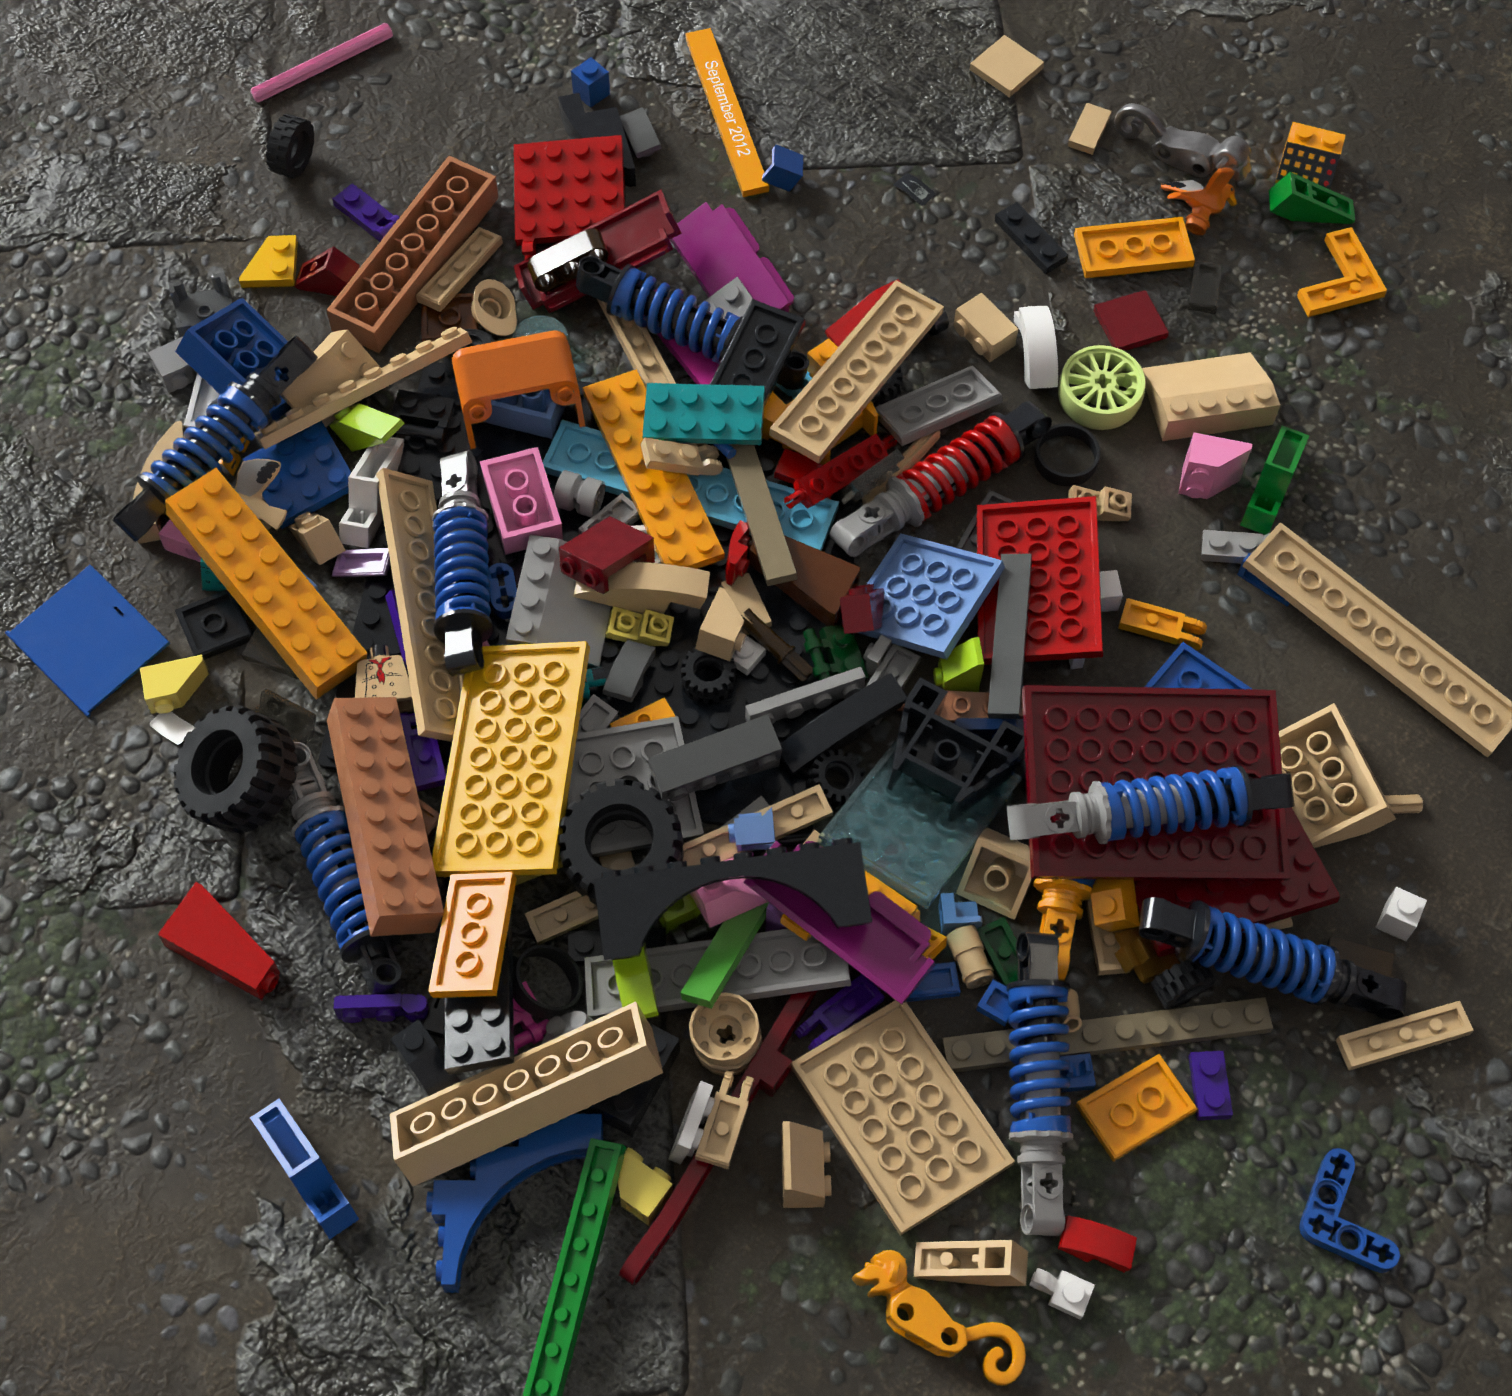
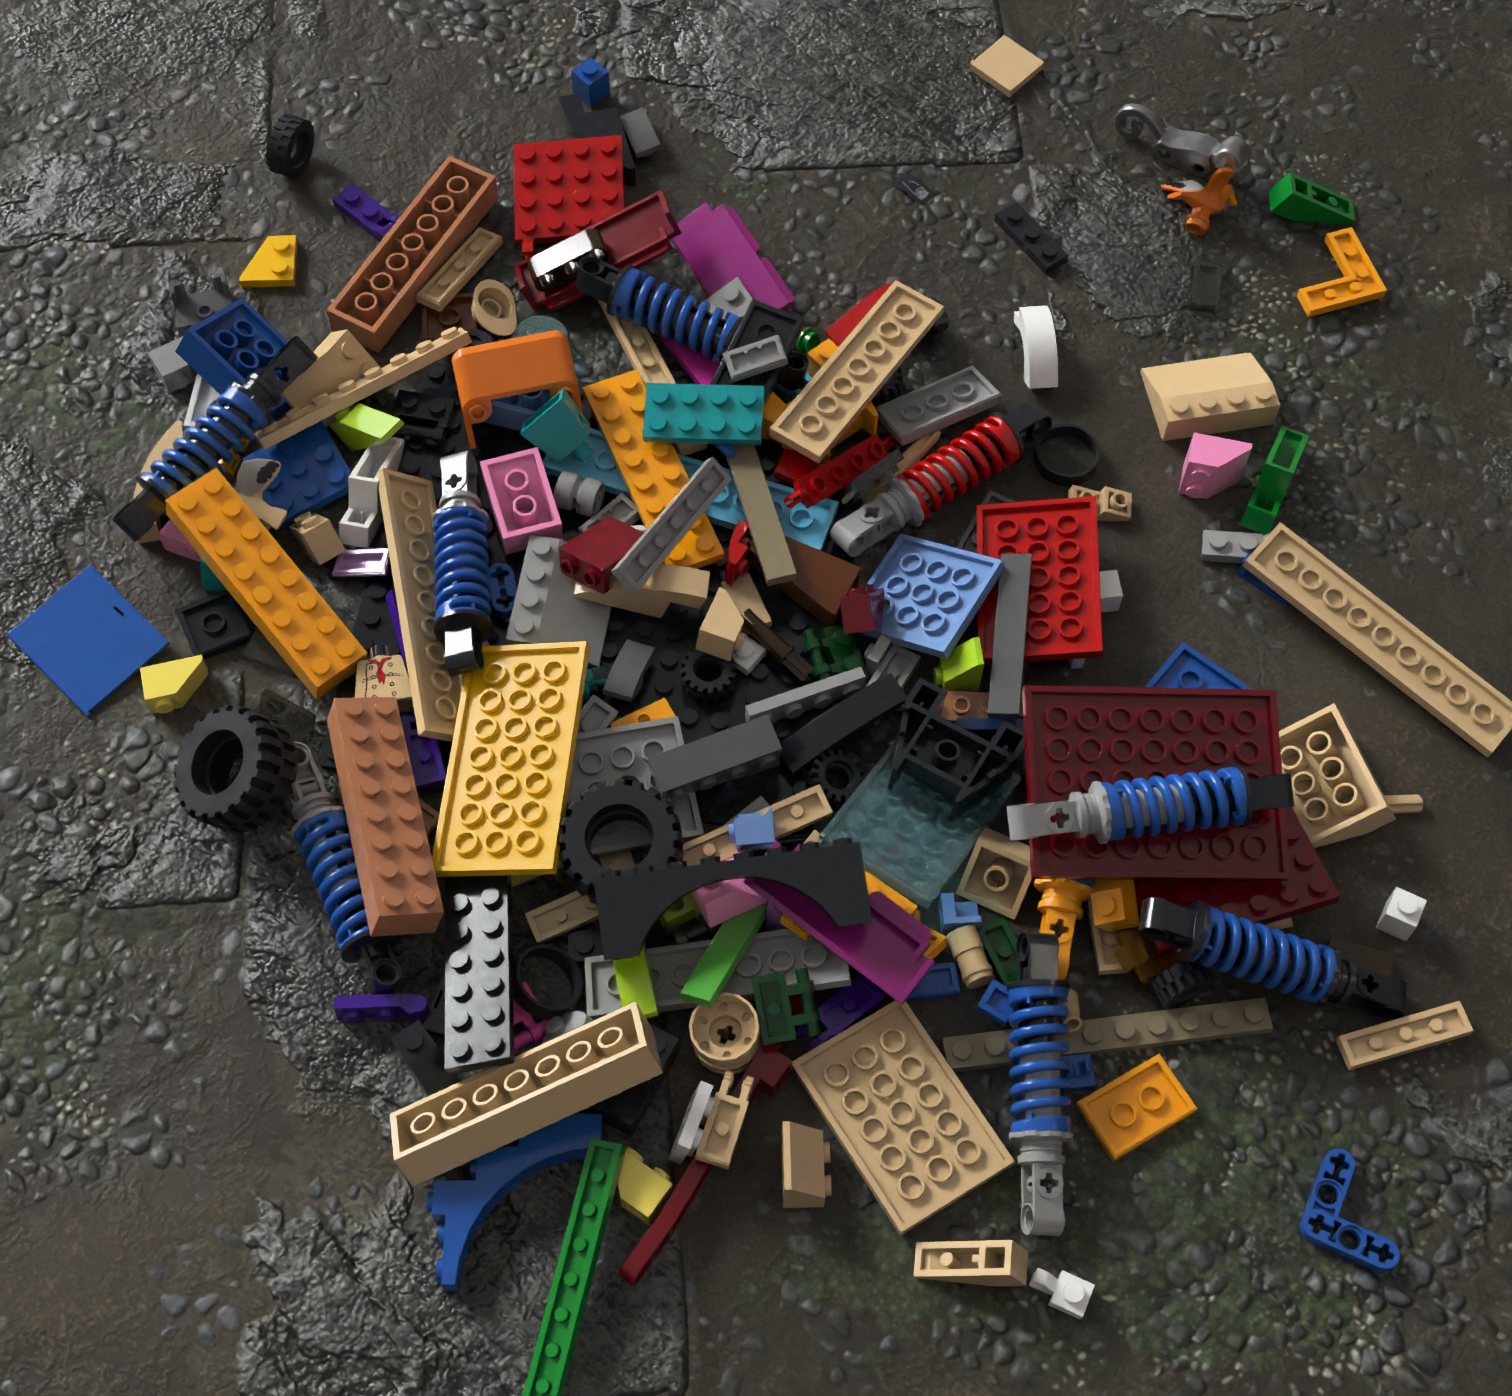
(171, 727): white sticker -> none
(215, 941): red slope -> none
(304, 1168): blue slope -> none
(321, 62): bright pink axle -> none
(326, 272): dark red slope -> none
(472, 935): plate -> none
(559, 428): none -> teal torso
(646, 628): light yellow slope -> none
(671, 525): none -> light grey plate
(681, 457): tan hinge -> none
(727, 112): light orange tile -> none
(755, 358): none -> light grey plate
(775, 1008): none -> dark green plate
(785, 168): blue panel -> none
(808, 340): none -> green plate
(929, 1319): light orange animal -> none
(985, 327): tan brick -> none
(1089, 128): tan tile -> none
(1097, 1241): red slope -> none
(1101, 387): yellowish green piece -> none
(1131, 321): dark red tile -> none
(1134, 247): light orange plate -> none
(1161, 624): light orange hinge -> none
(1210, 1085): dark purple plate -> none
(1311, 154): slope -> none

